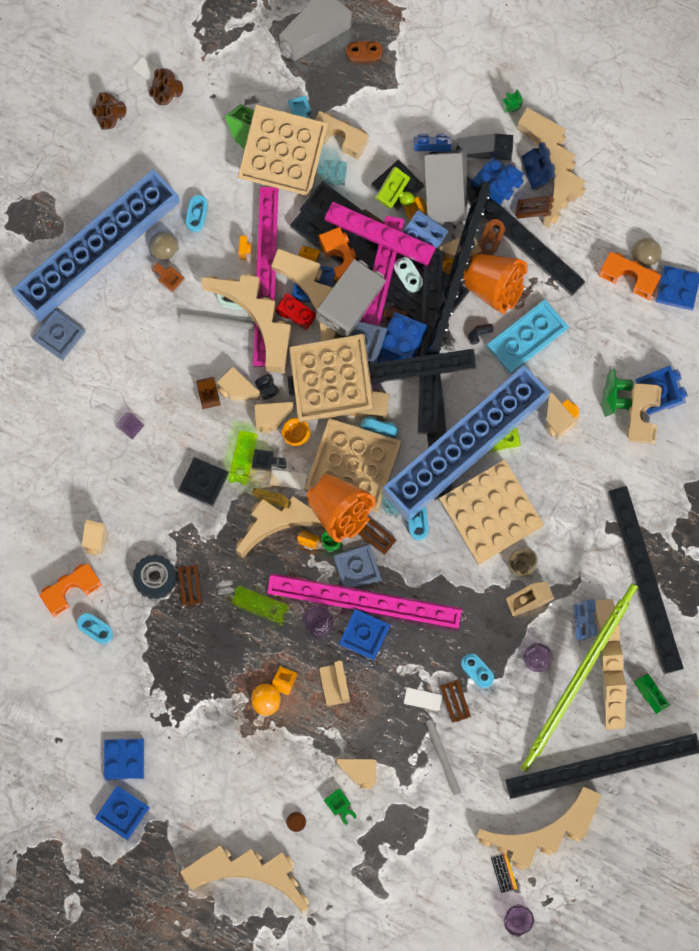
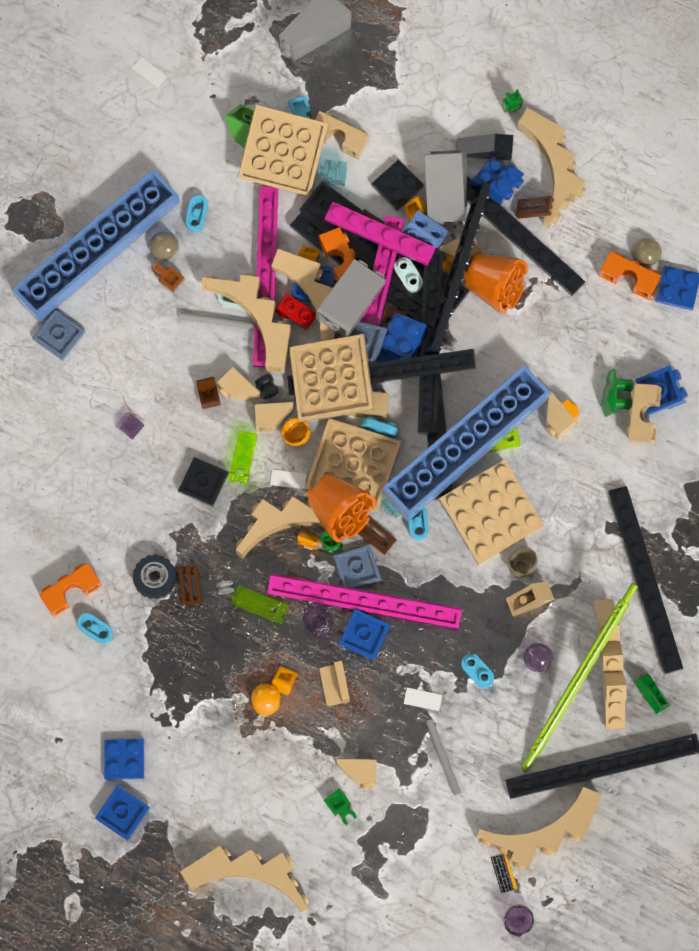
(94, 537): tan slope -> none
(108, 110): reddish brown plate -> none
(165, 87): reddish brown plate -> none
(244, 247): light orange plate -> none
(264, 461): black plate -> none
(271, 497): clear yellow tile -> none
(296, 821): reddish brown plate -> none
(364, 52): dark orange plate -> none
(393, 188): lime plate -> none
(438, 143): blue plate -> none
(450, 685): reddish brown tile -> none
(477, 331): black arm -> none
(490, 236): dark orange plate -> none
(527, 336): medium azure plate -> none
(534, 166): dark blue plate -> none
(588, 619): medium blue piece -> none

